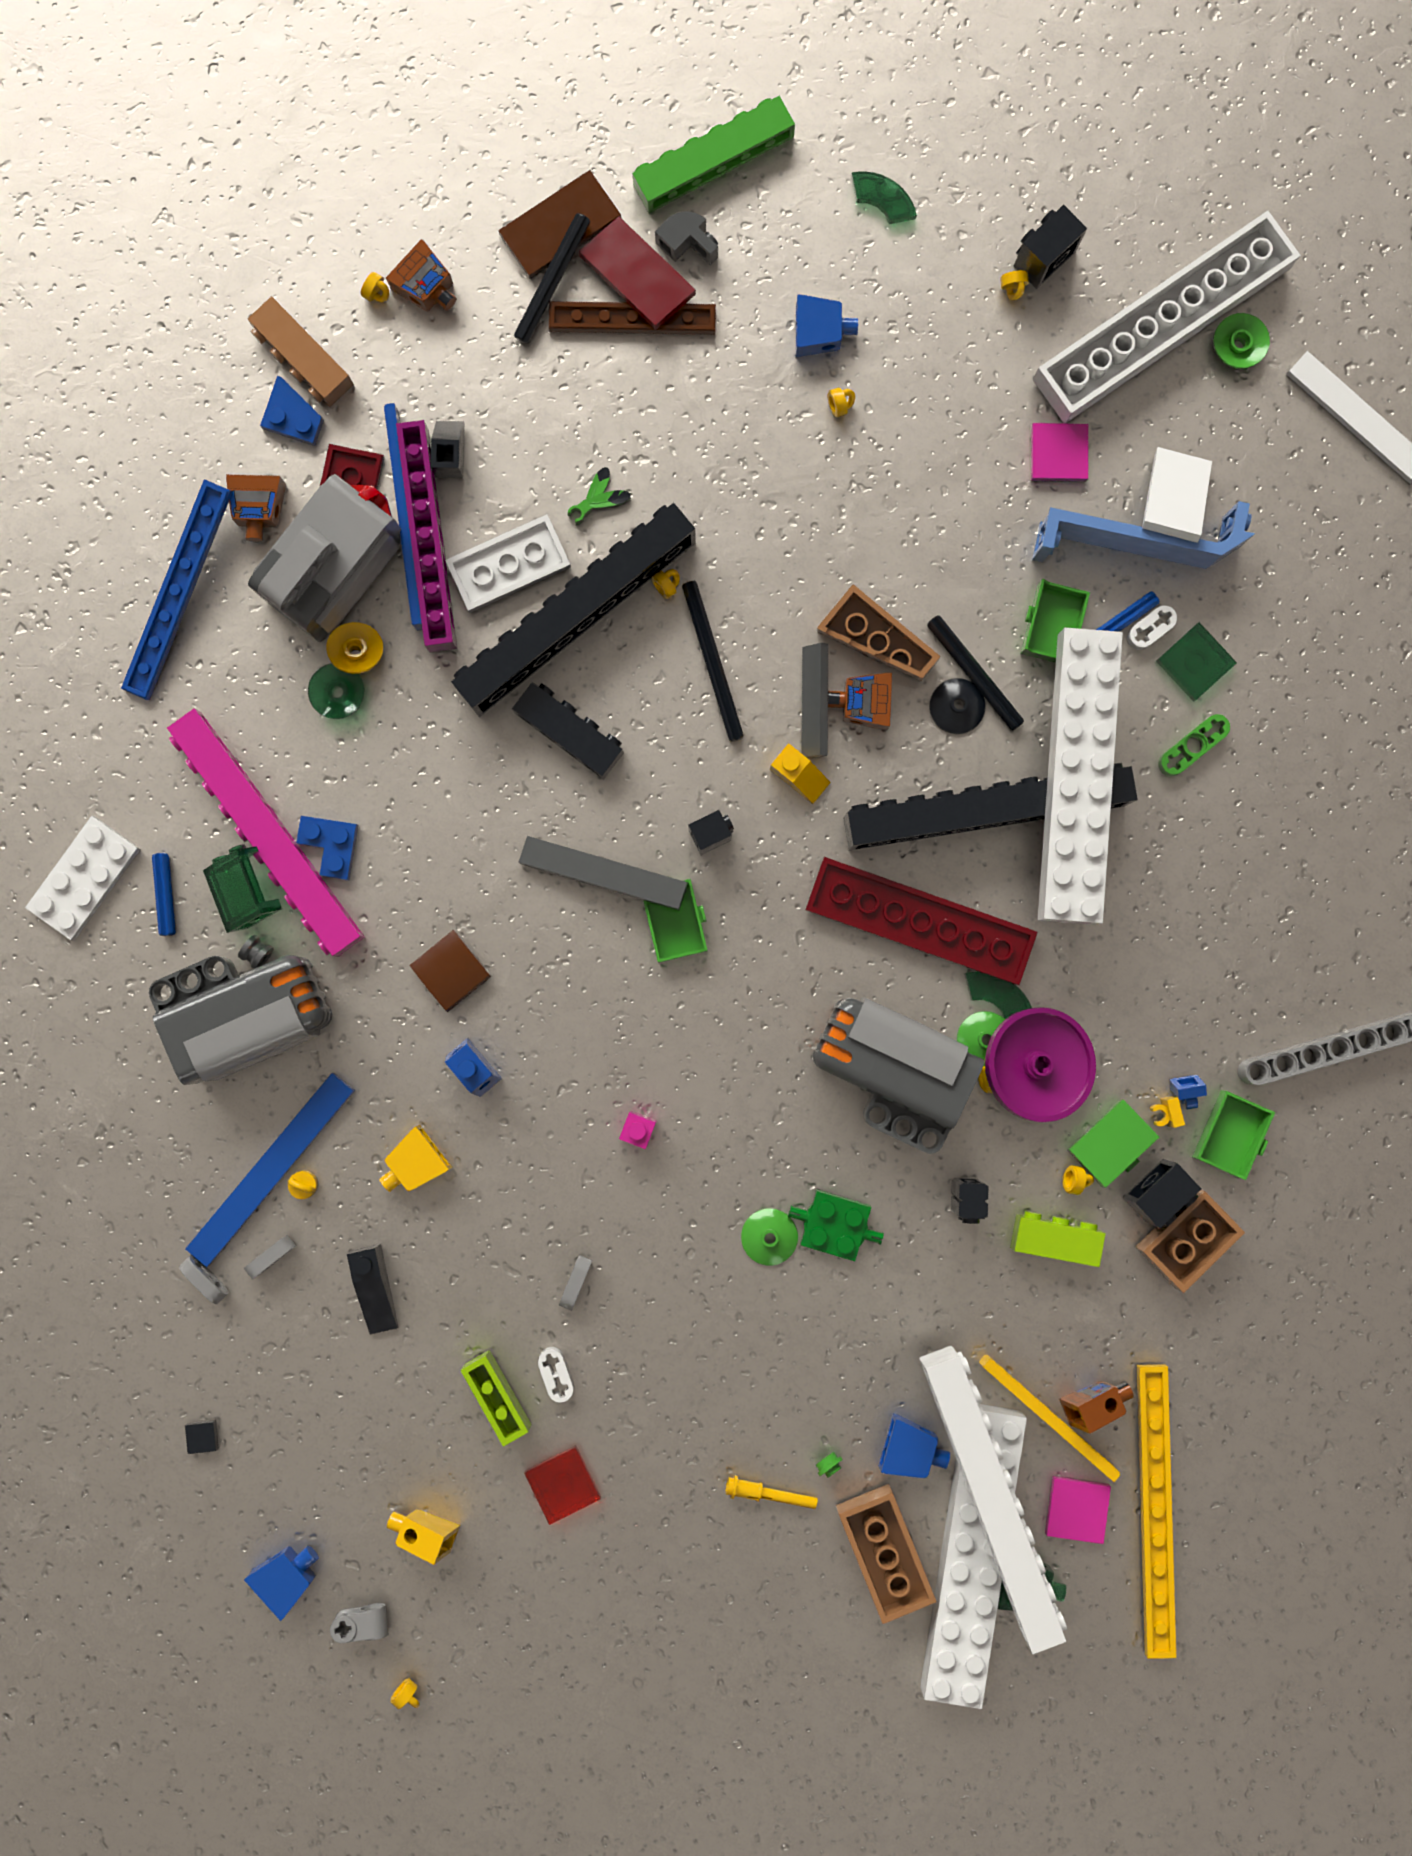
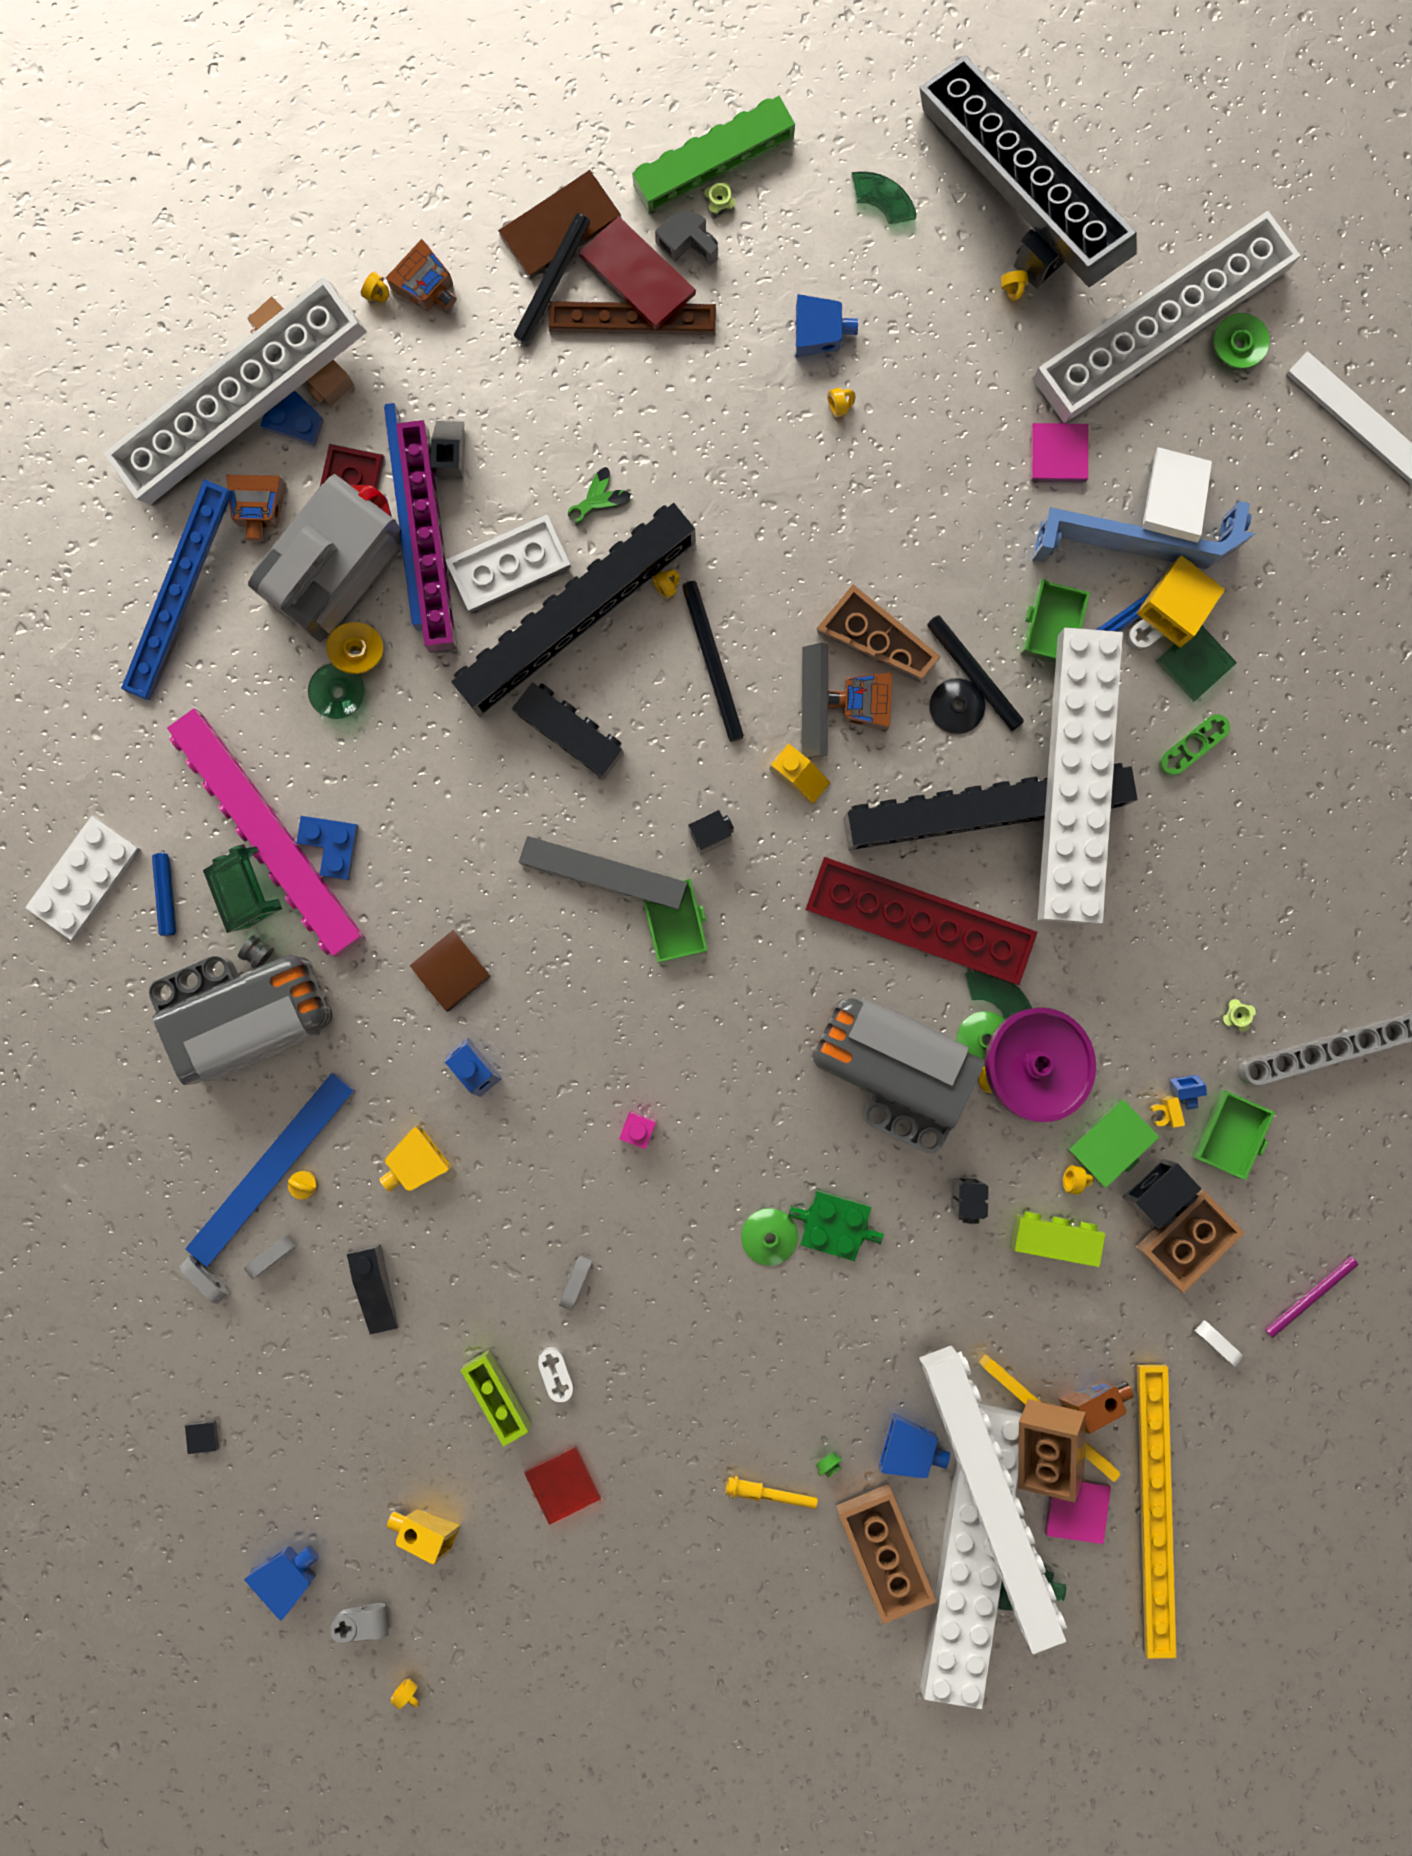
(235, 392): none -> white brick
(719, 189): none -> yellowish green plate
(1028, 171): none -> black brick
(1051, 1450): none -> medium nougat brick
(1180, 601): none -> yellow brick
(1219, 1344): none -> white beam
(1247, 1015): none -> yellowish green plate
(1311, 1297): none -> magenta bar

